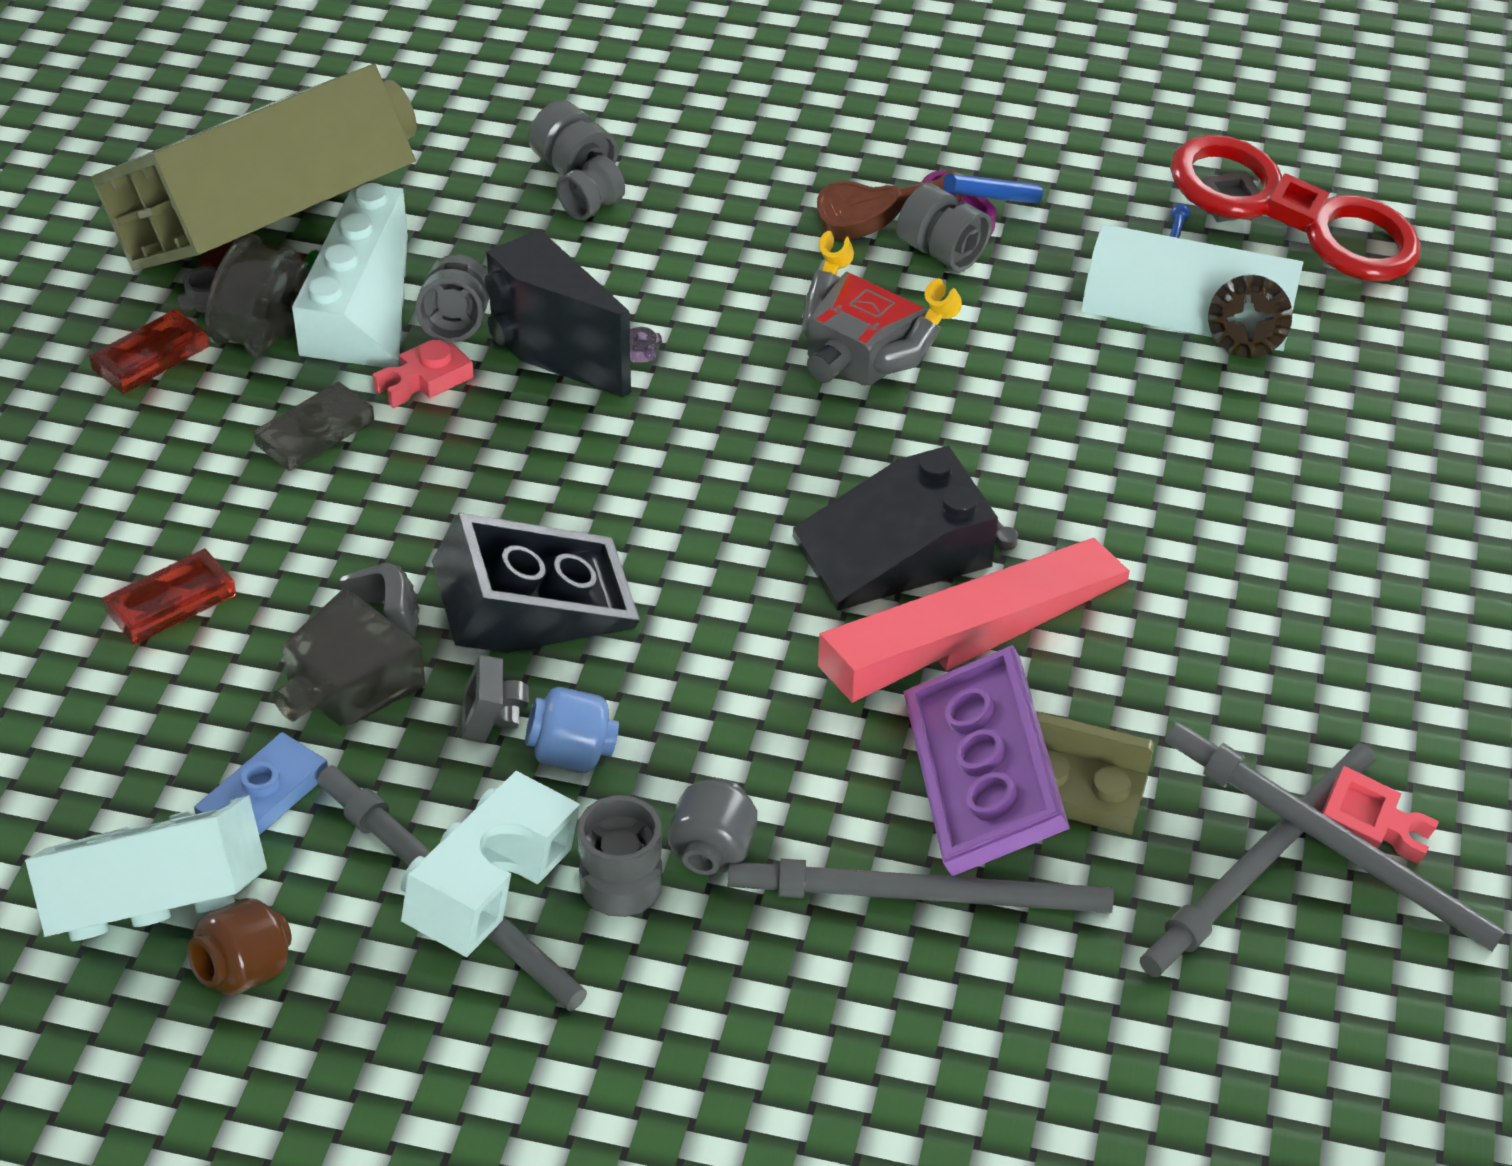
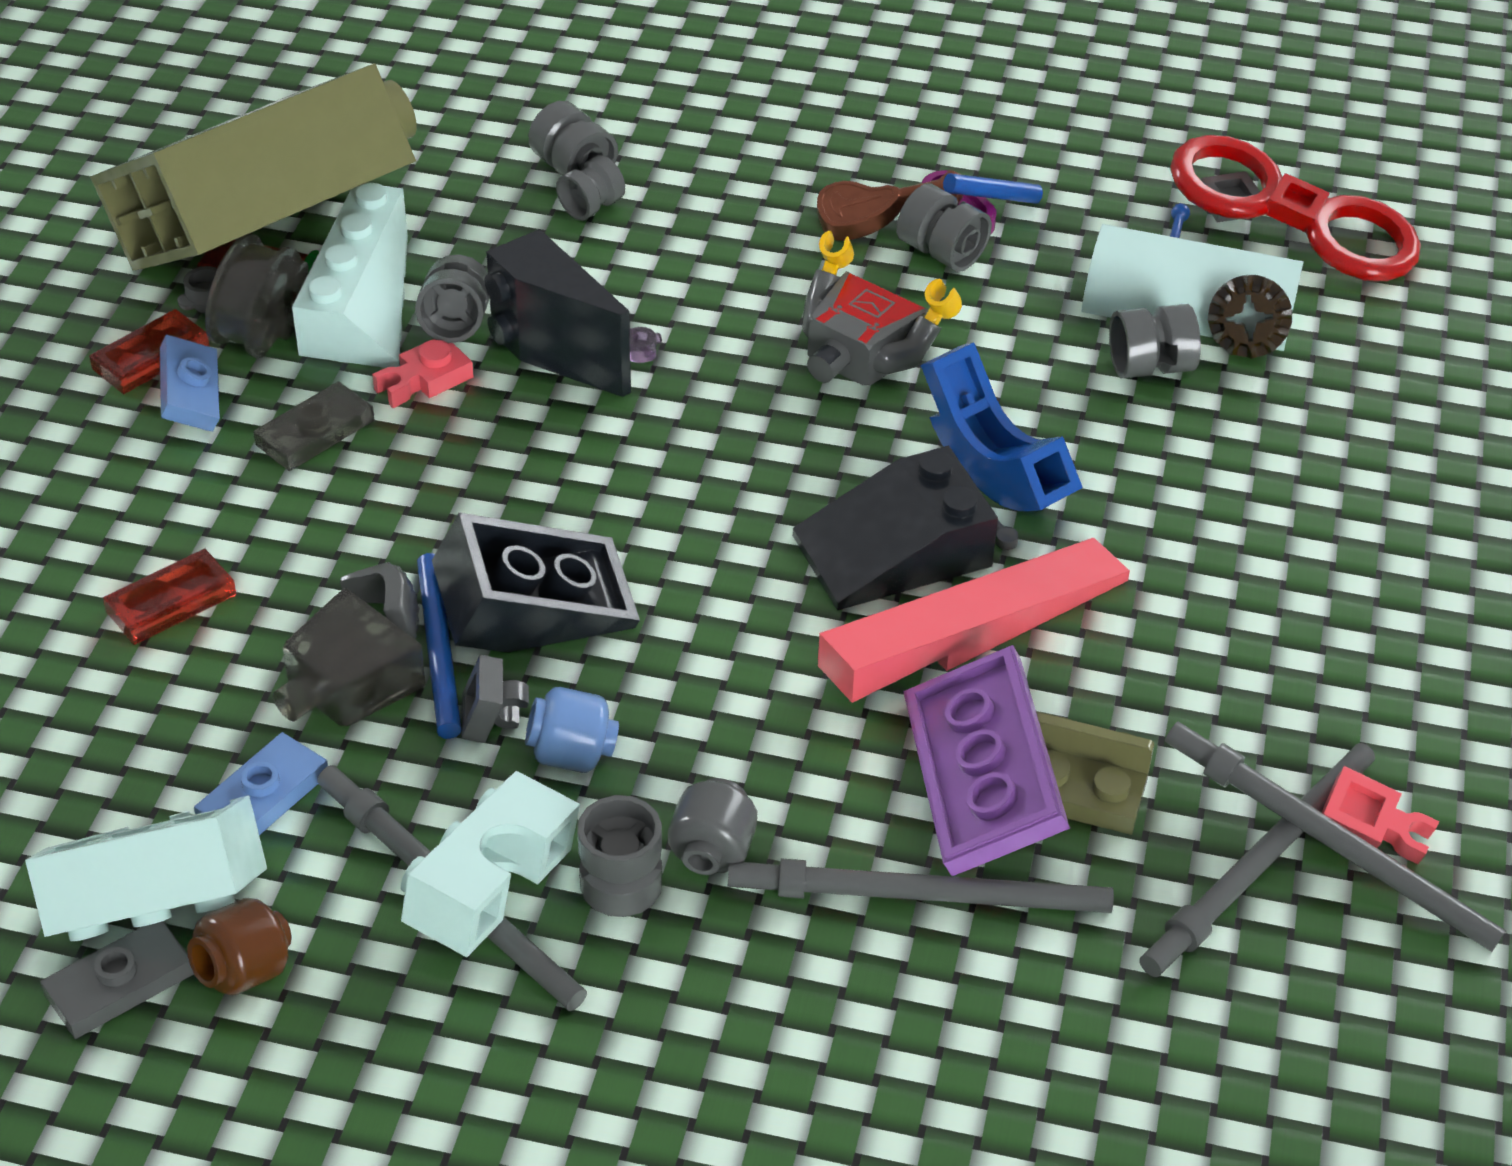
(116, 978): none -> dark grey plate
(189, 383): none -> medium blue plate
(439, 651): none -> blue bar
(996, 454): none -> blue arch
(1158, 340): none -> dark grey wheel

